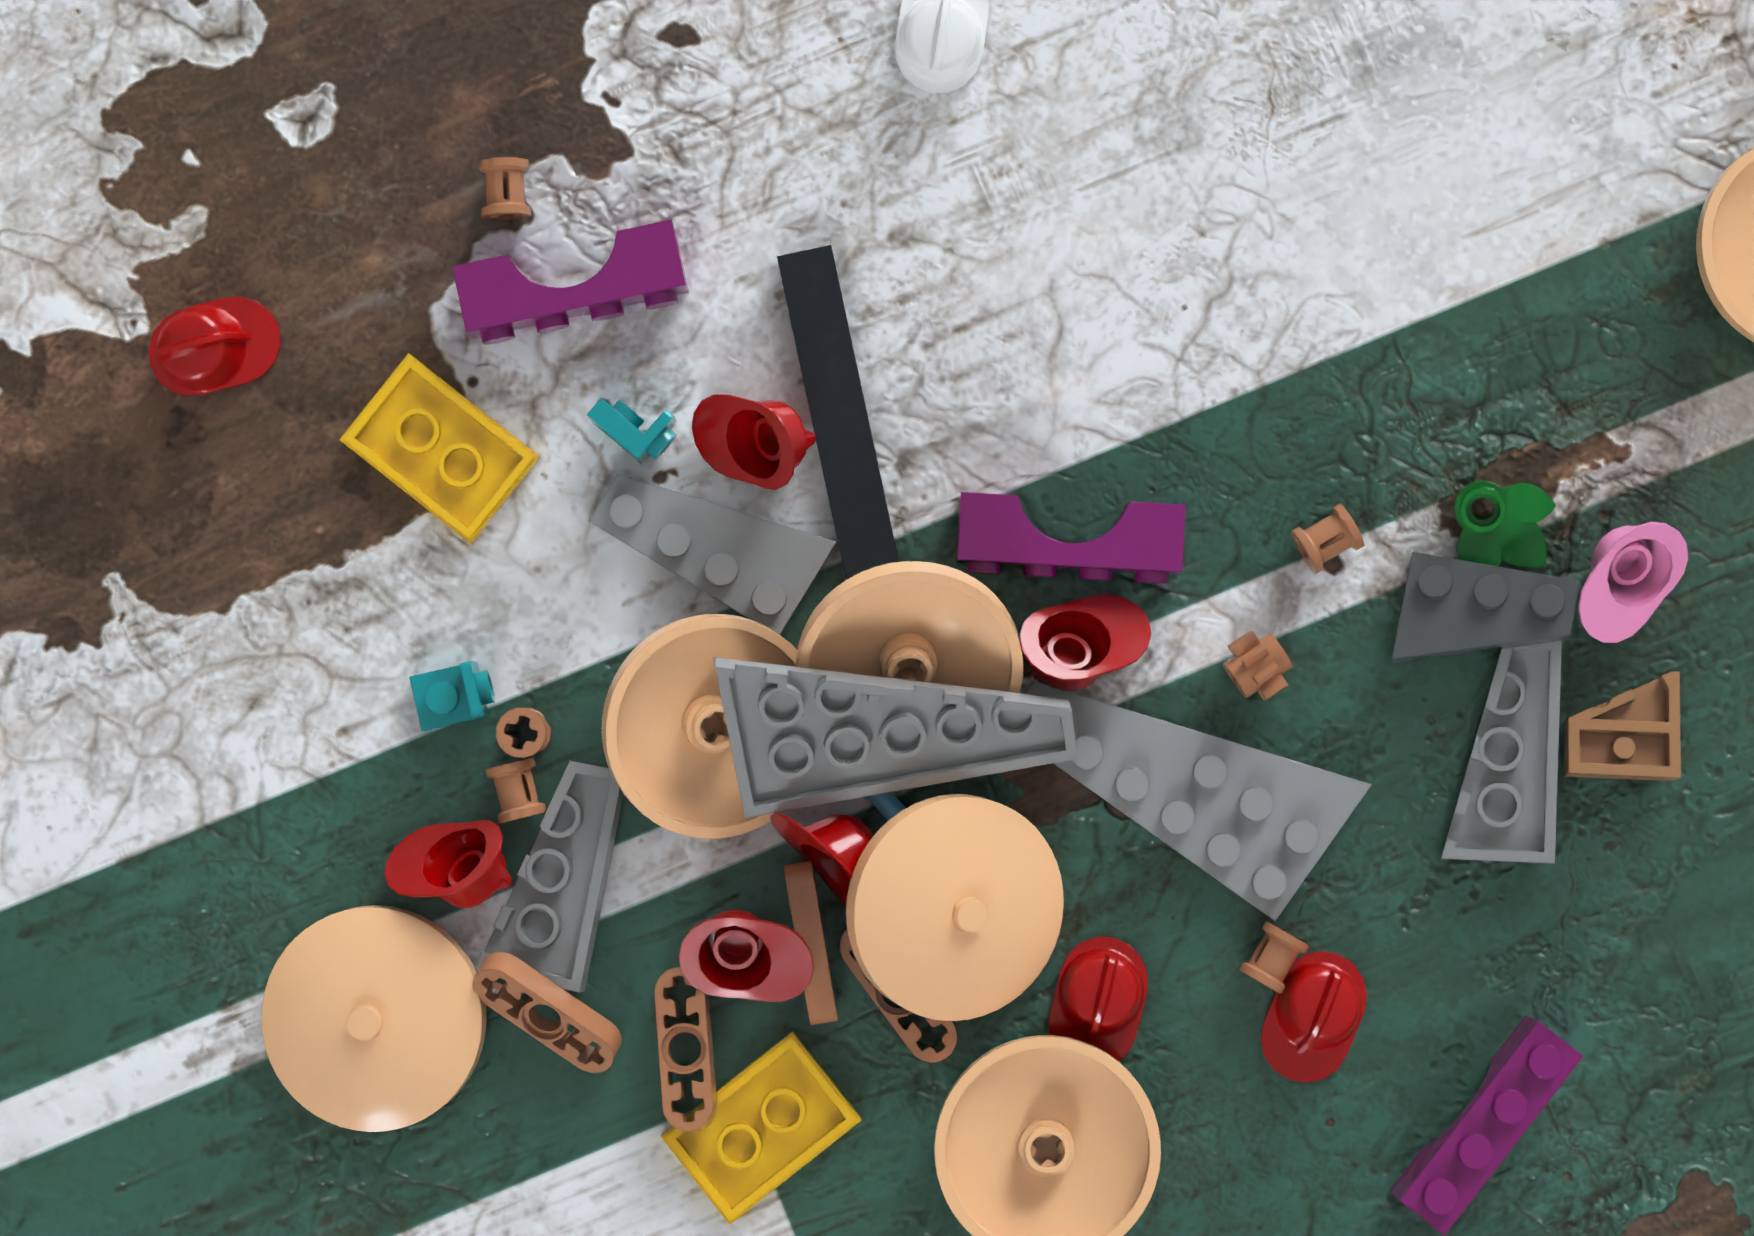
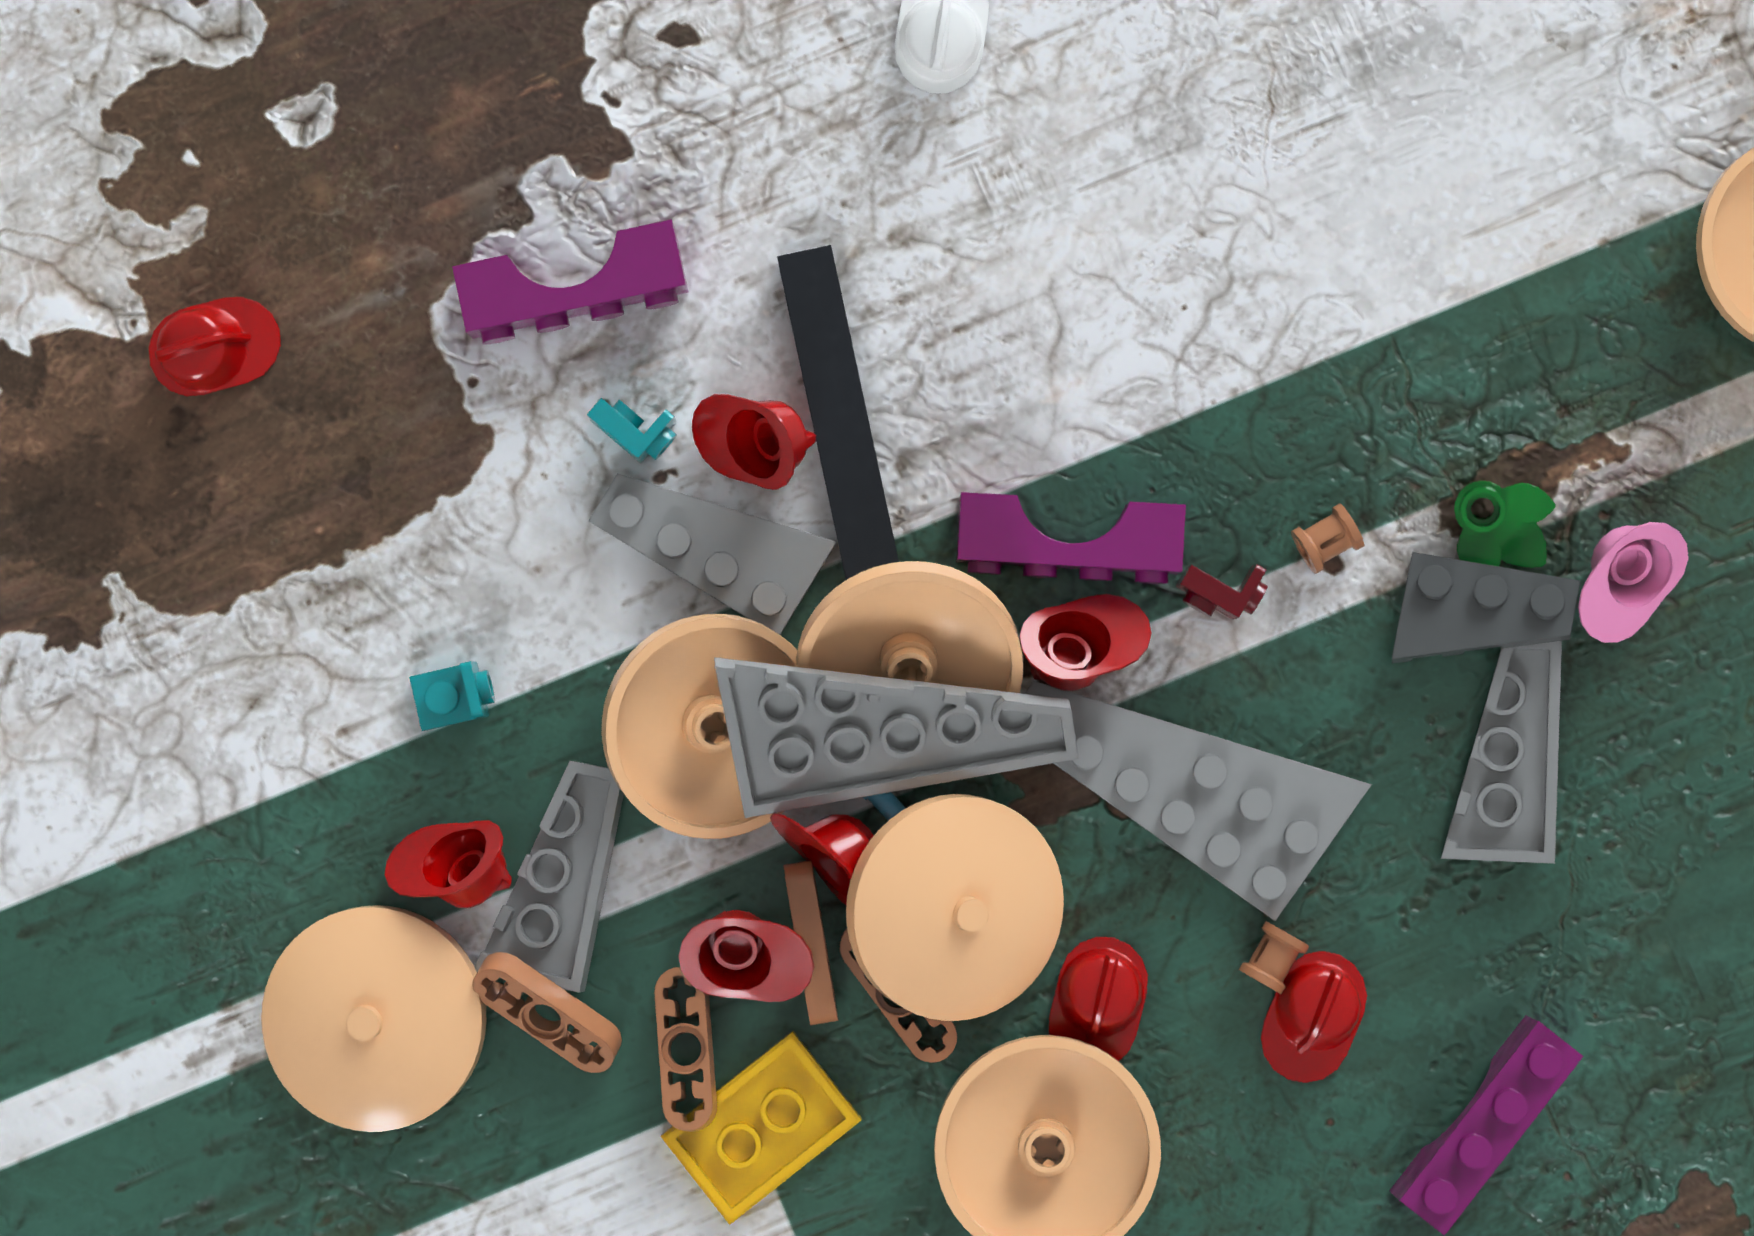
(440, 448): yellow tile -> none
(509, 742): nougat bush -> none
(513, 171): nougat bush -> none
(516, 790): nougat bush -> none
(1209, 594): none -> dark red bracket
(1258, 665): nougat gear -> none
(1628, 735): medium nougat wing -> none

